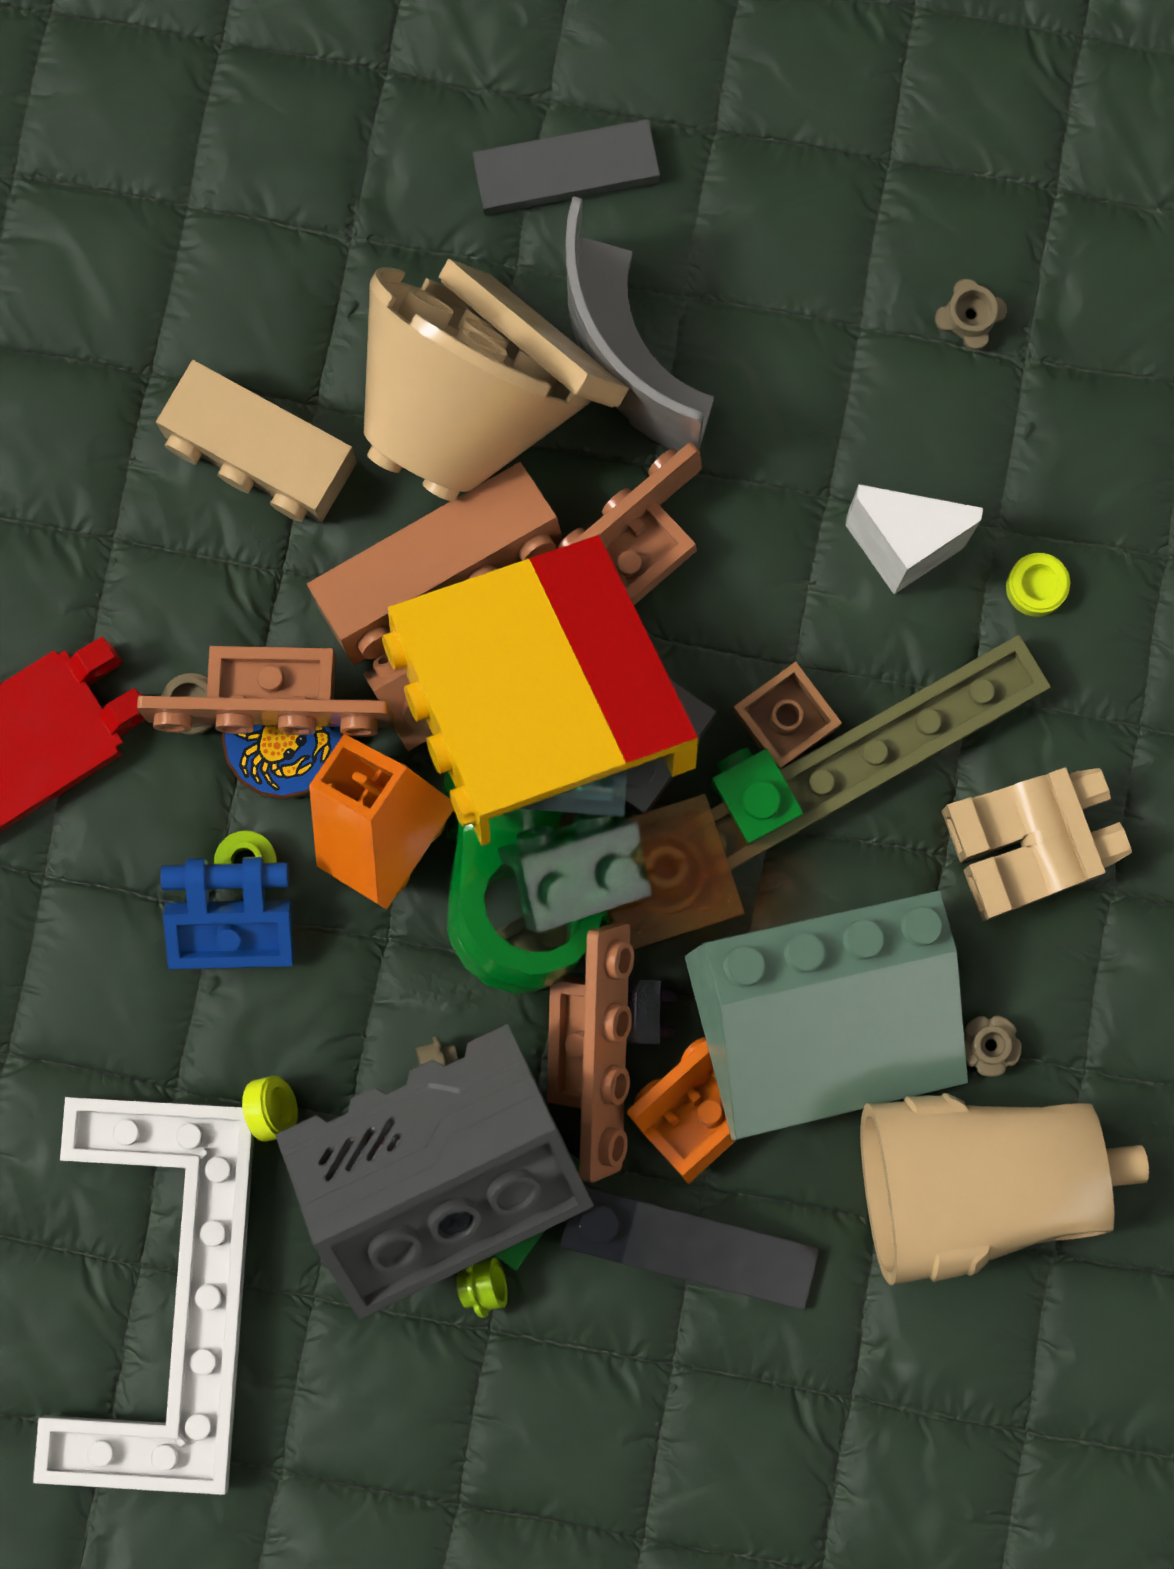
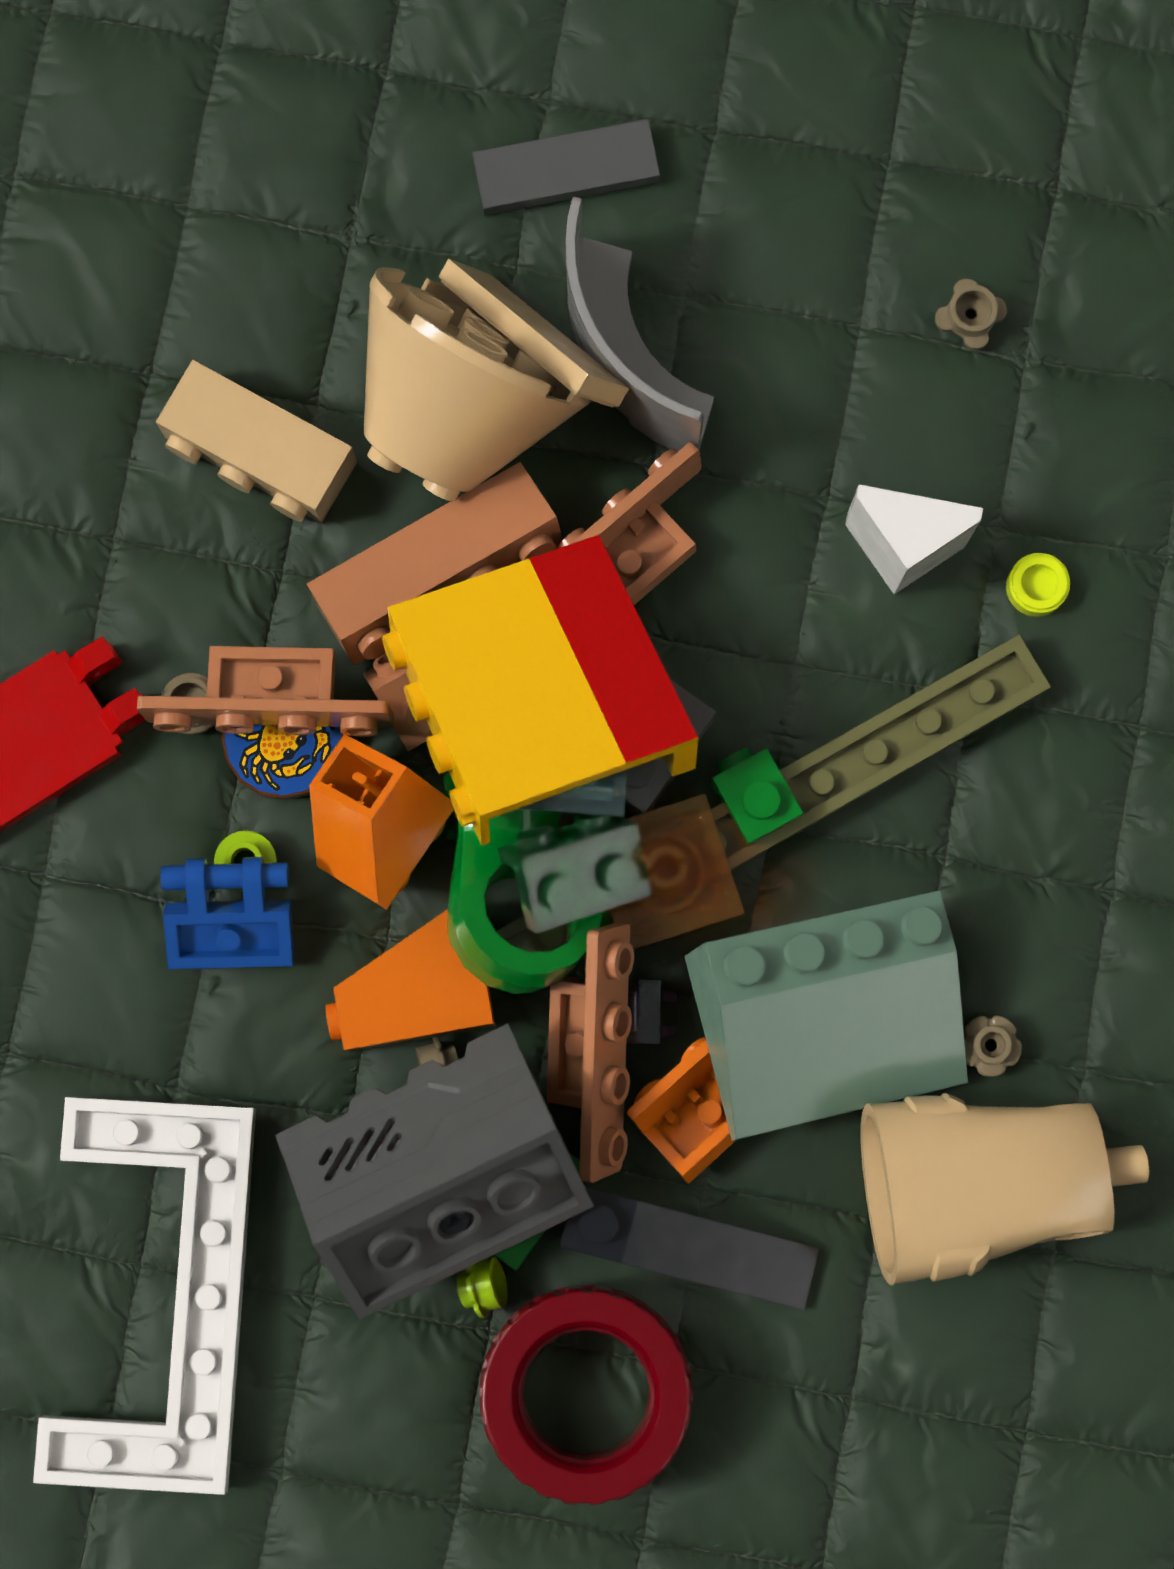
(269, 1107): neon yellow tile -> none
(409, 994): none -> orange slope
(568, 1473): none -> dark red tyre
(786, 716): medium nougat piece -> none
(1053, 834): tan hips -> none

